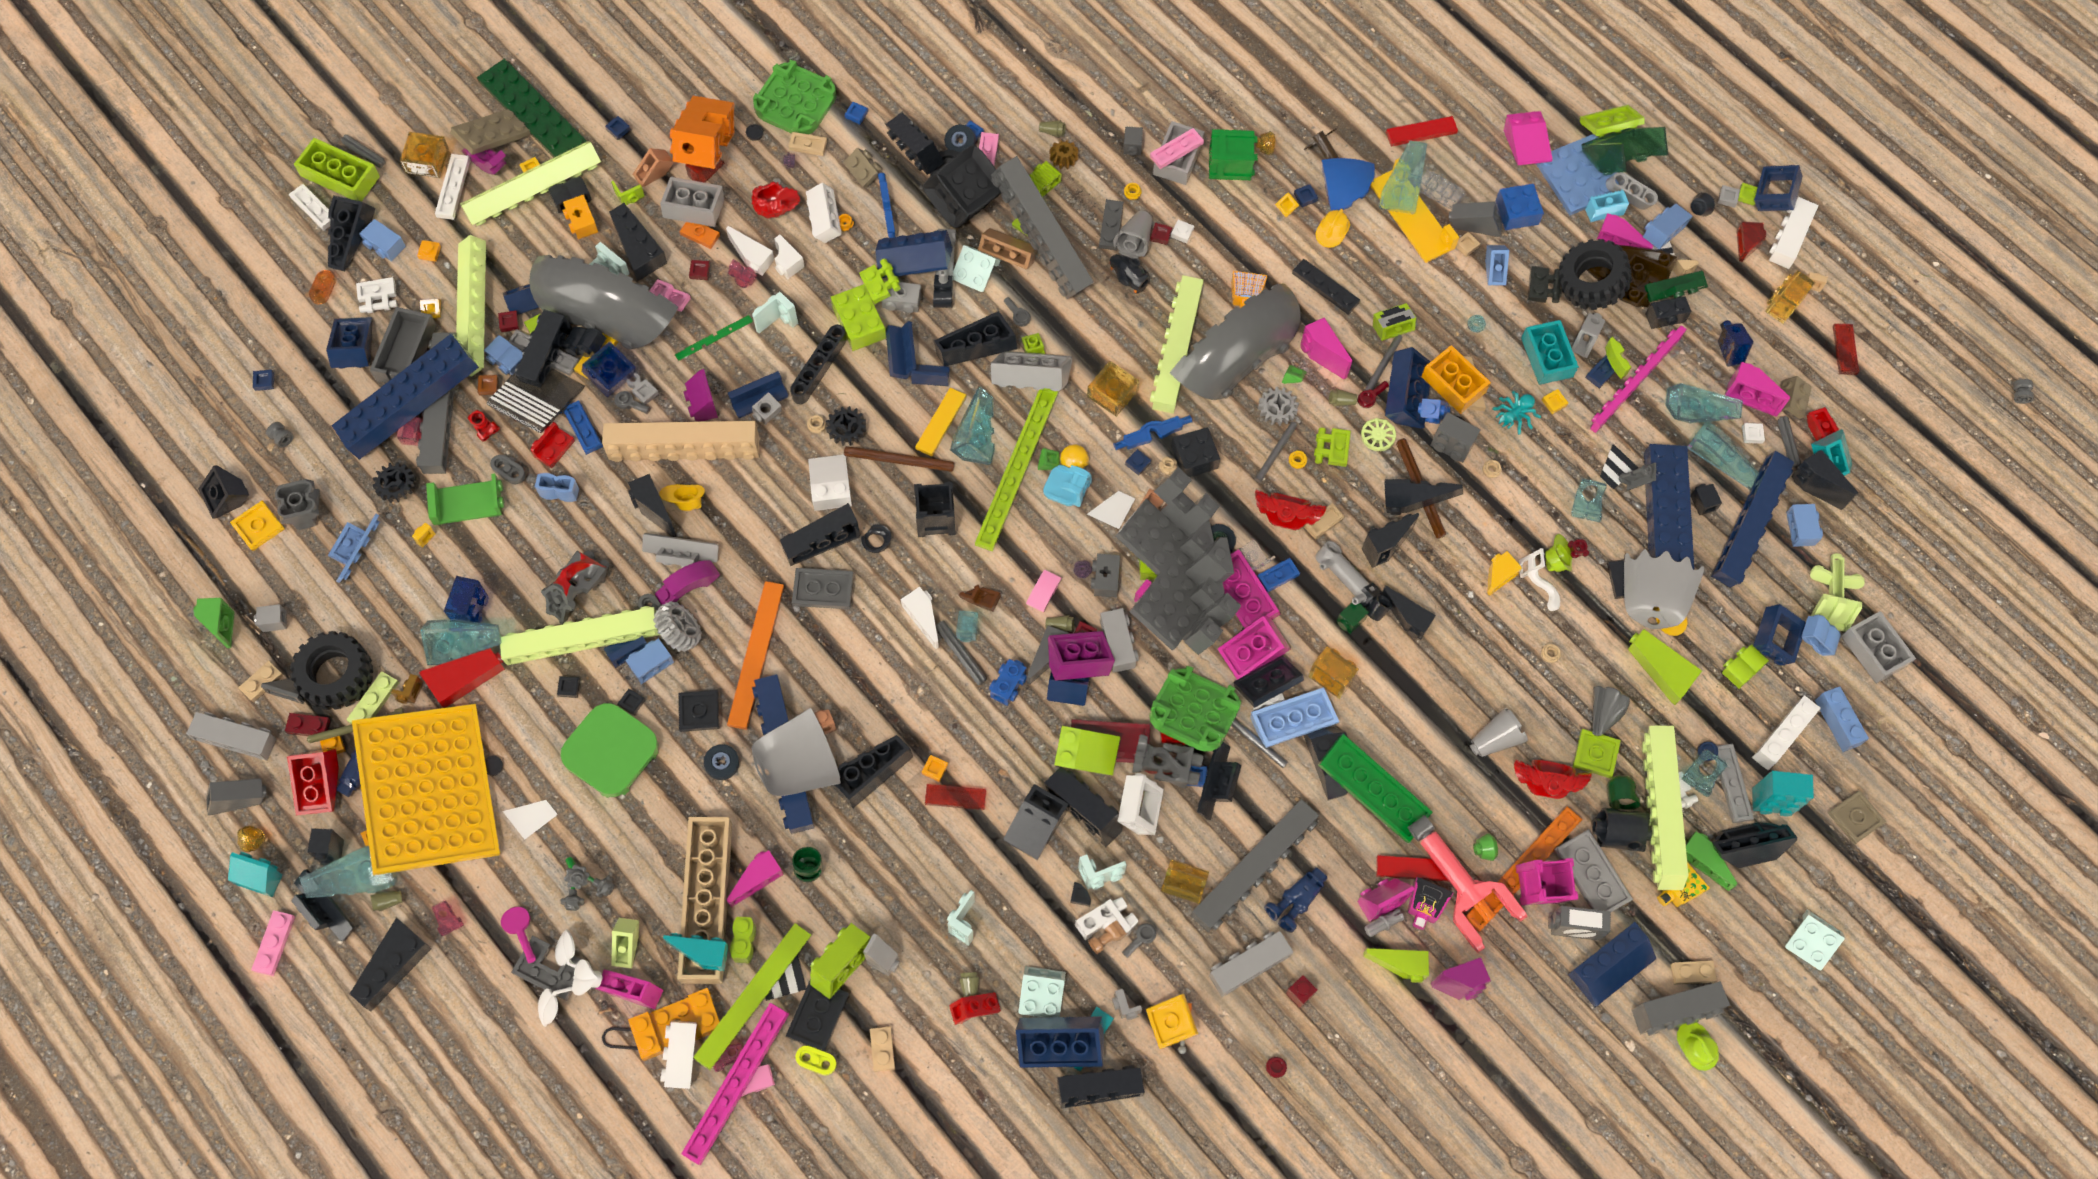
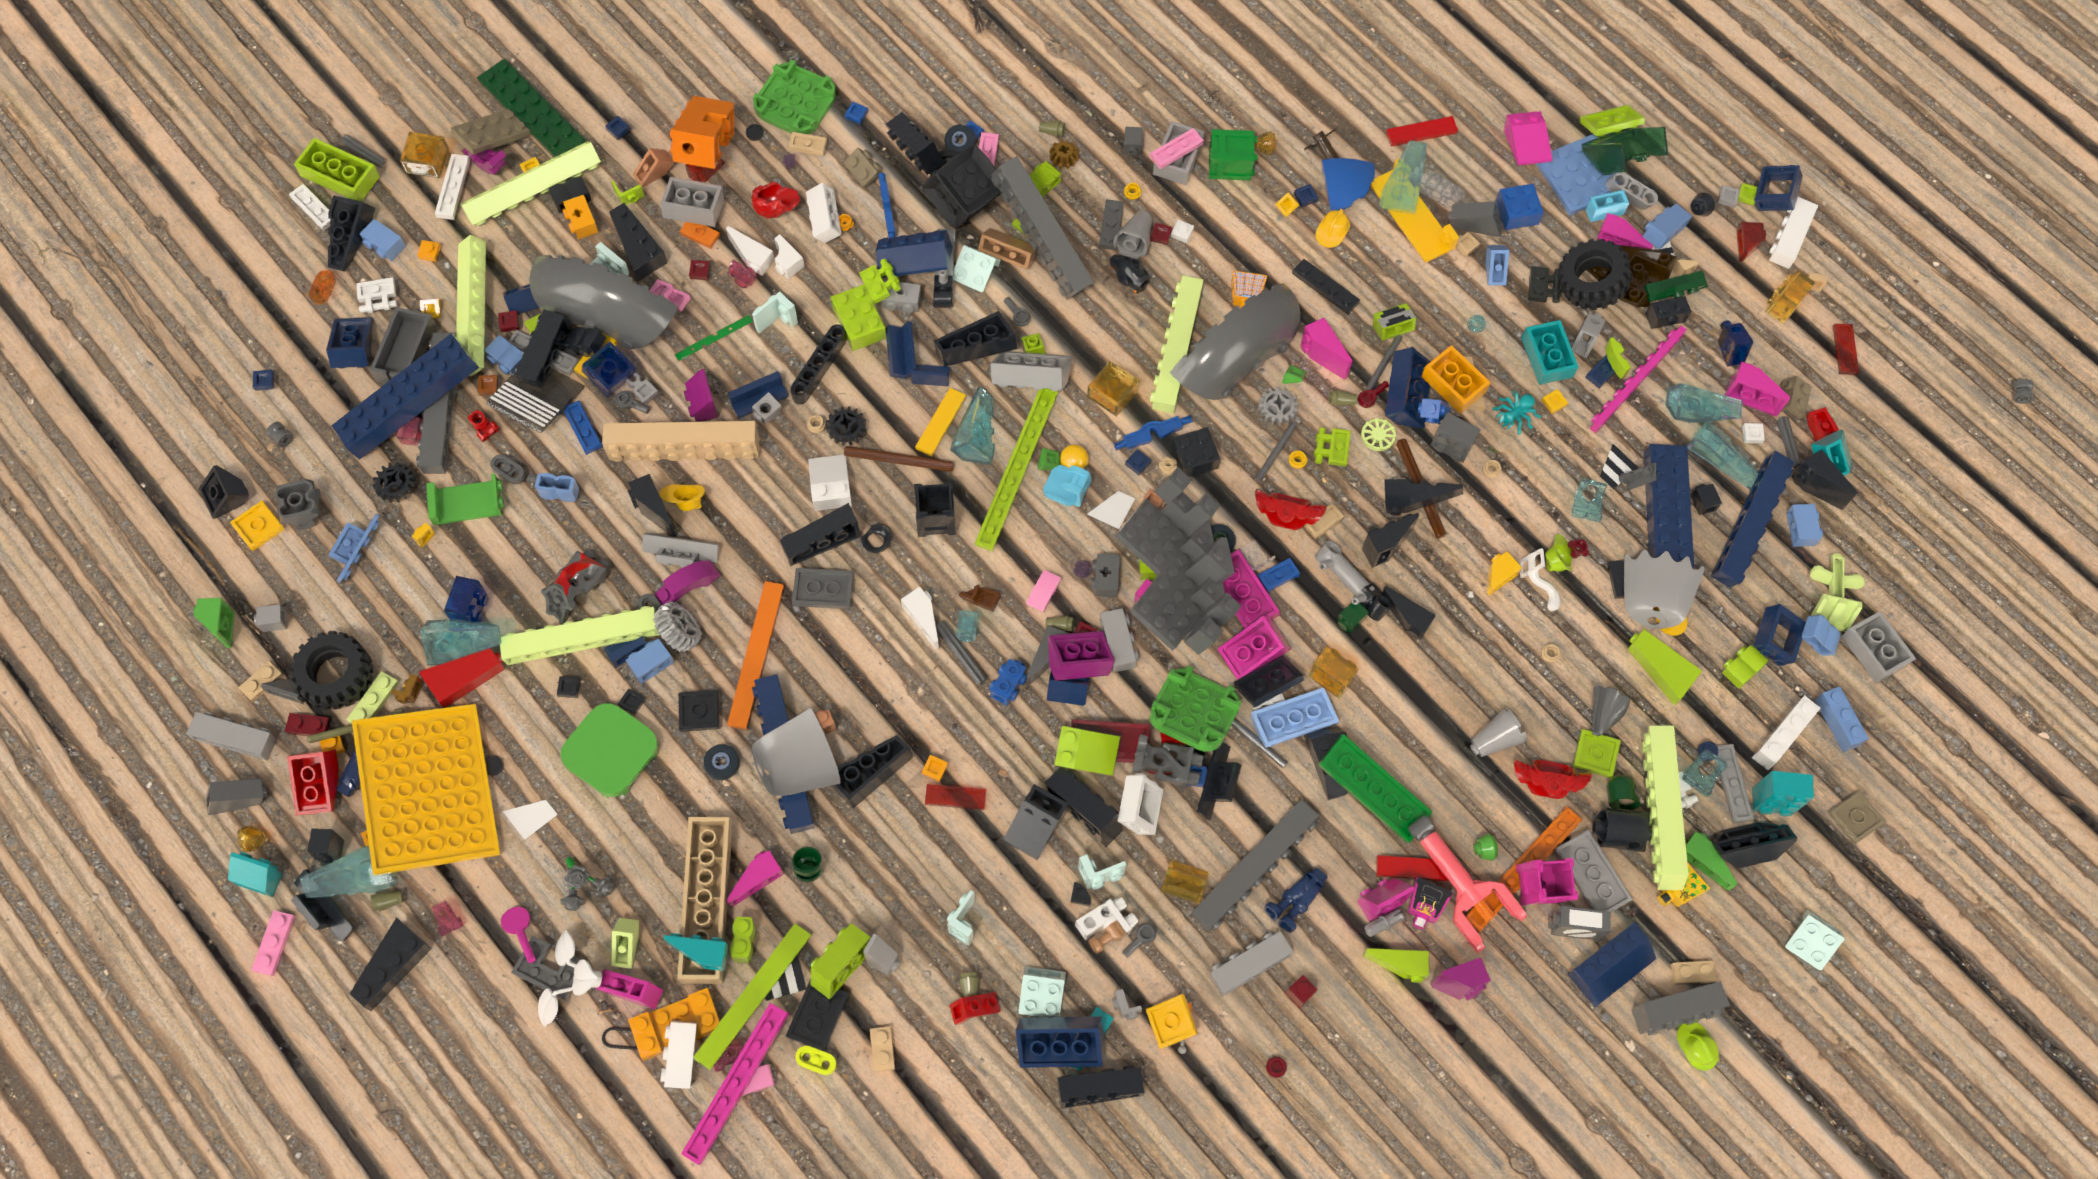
(551, 445): red bracket -> none

